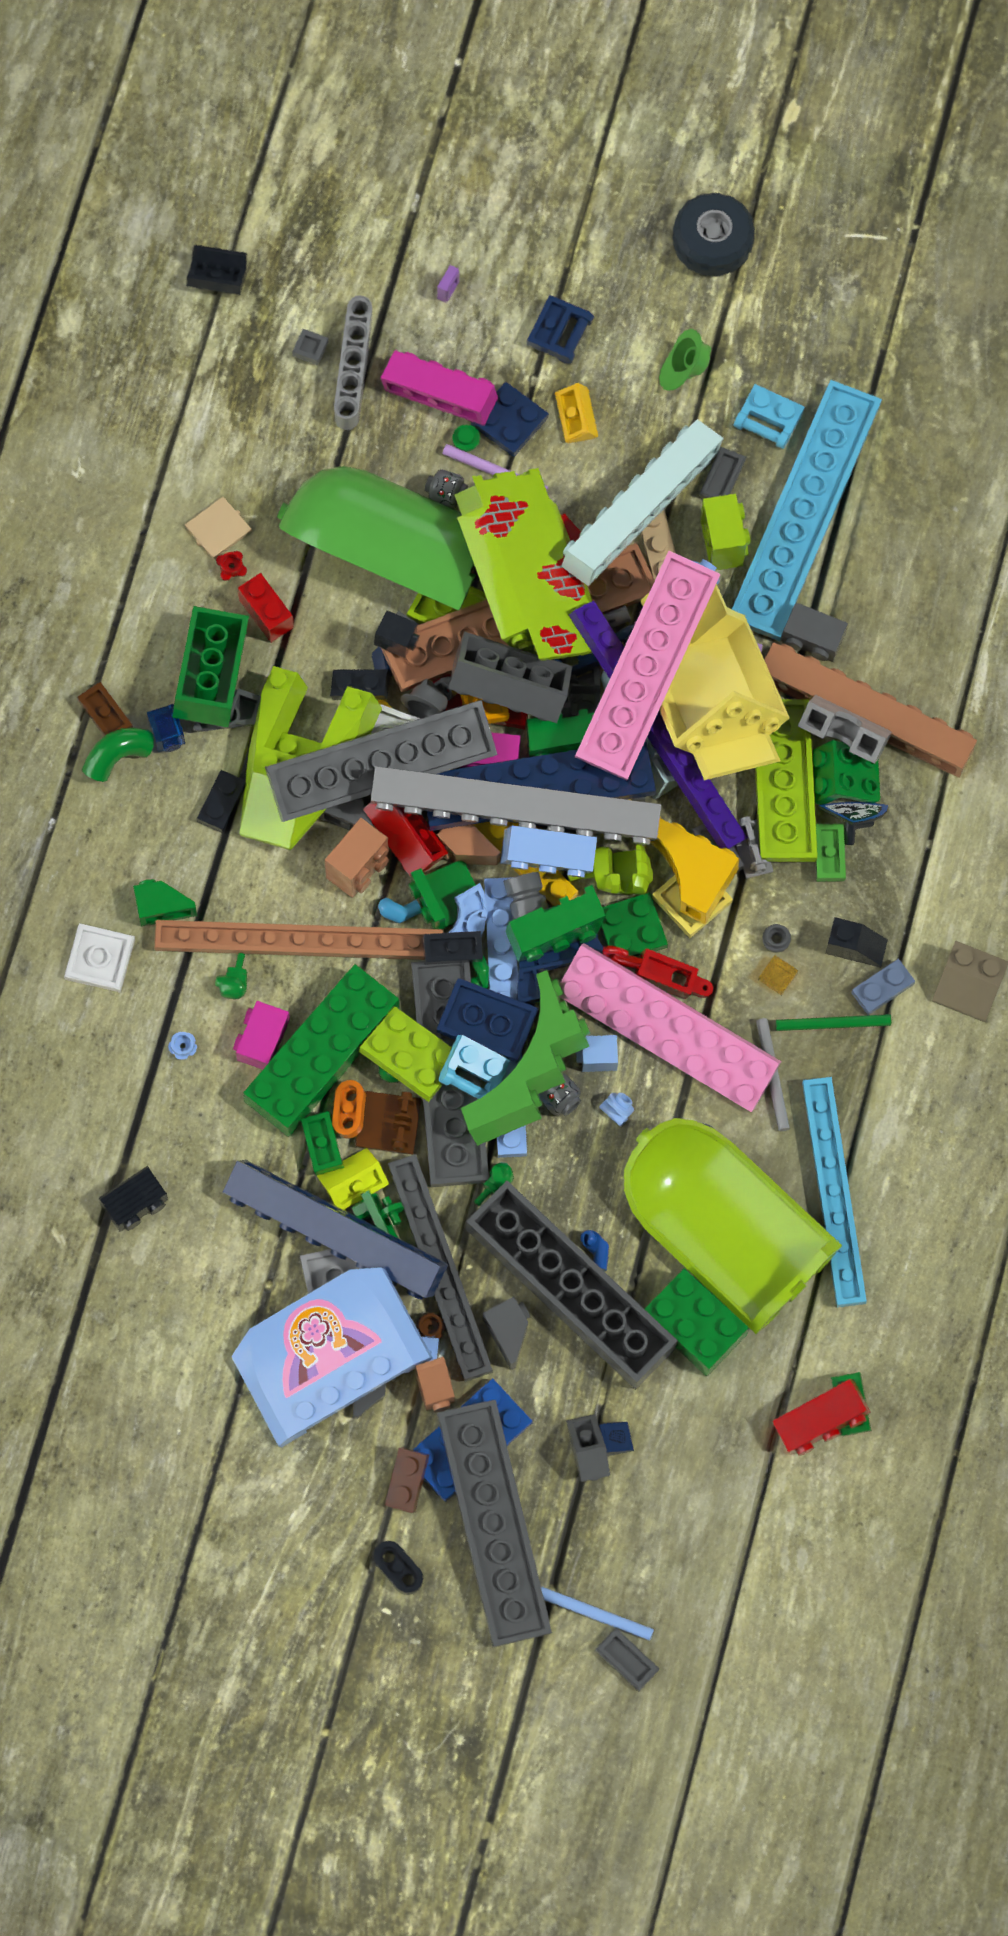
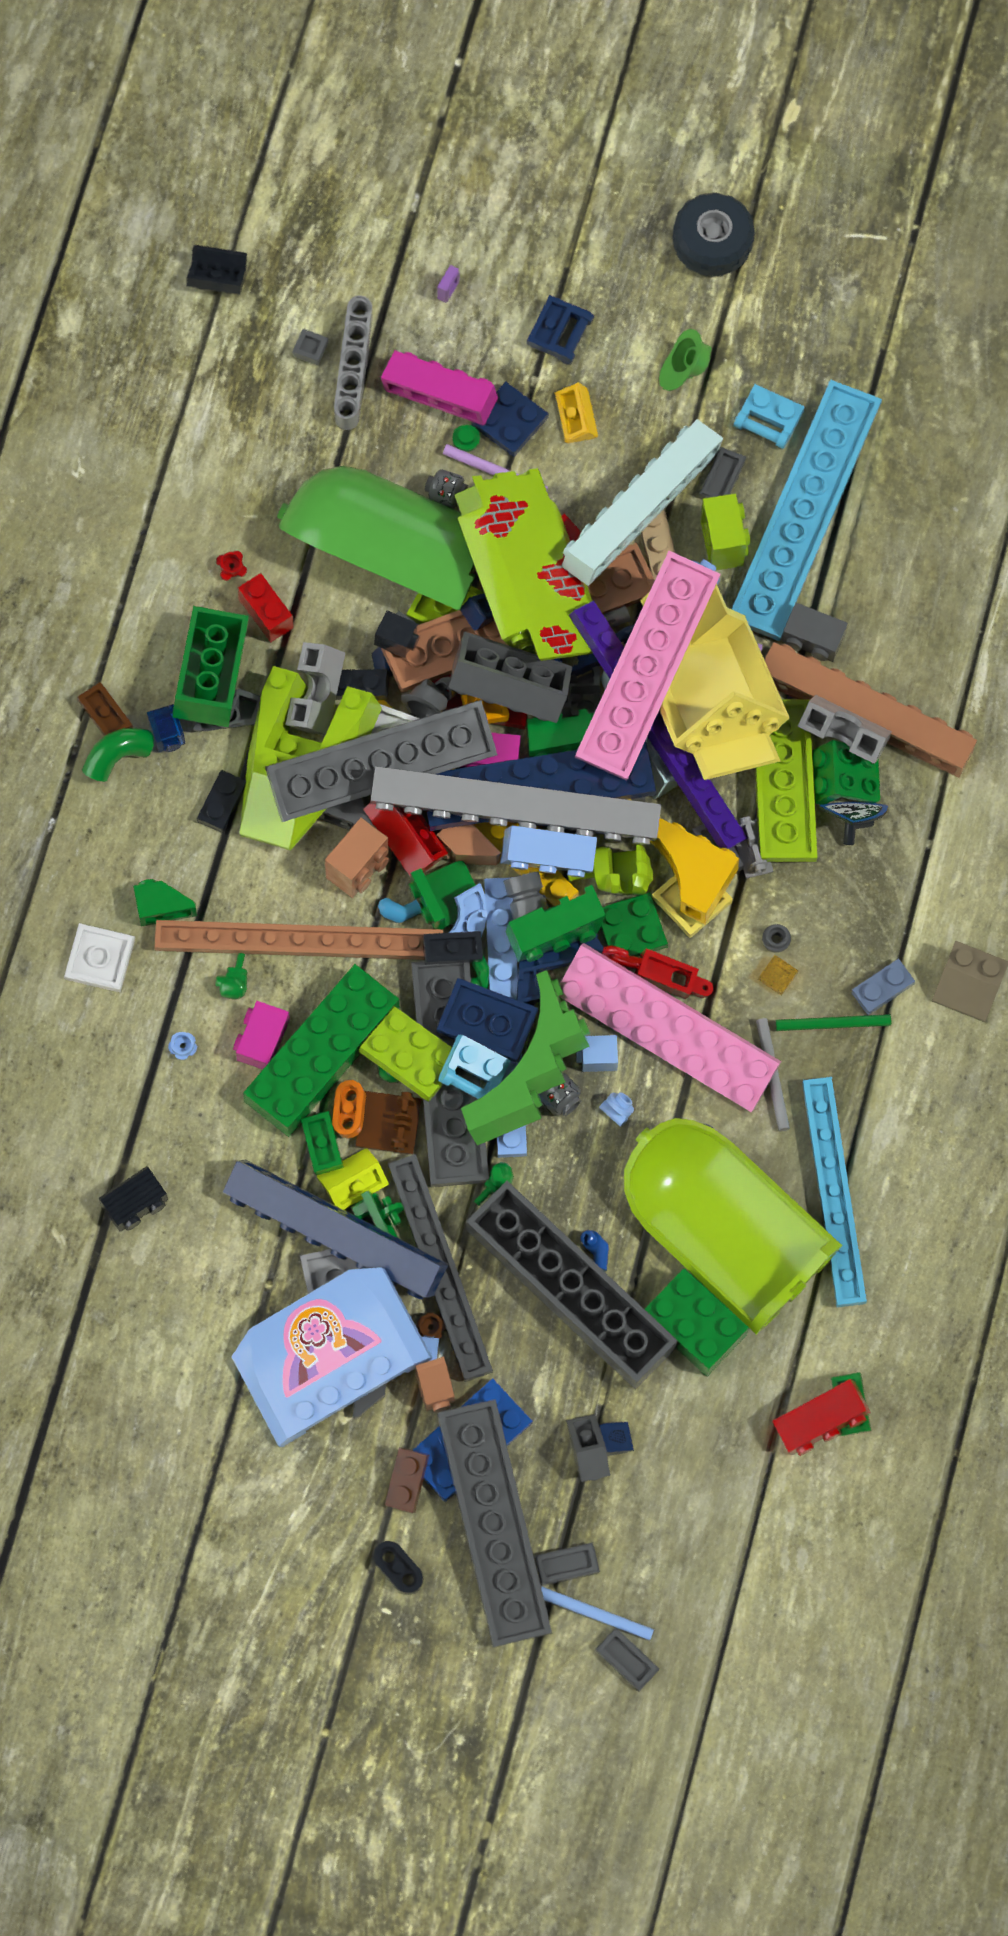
(218, 528): tan piece -> none
(323, 669): none -> light grey arch
(477, 611): none -> dark blue slope
(508, 1328): dark grey slope -> none
(567, 1564): none -> dark grey tile
(830, 853): bright green plate -> none
(856, 943): black slope -> none

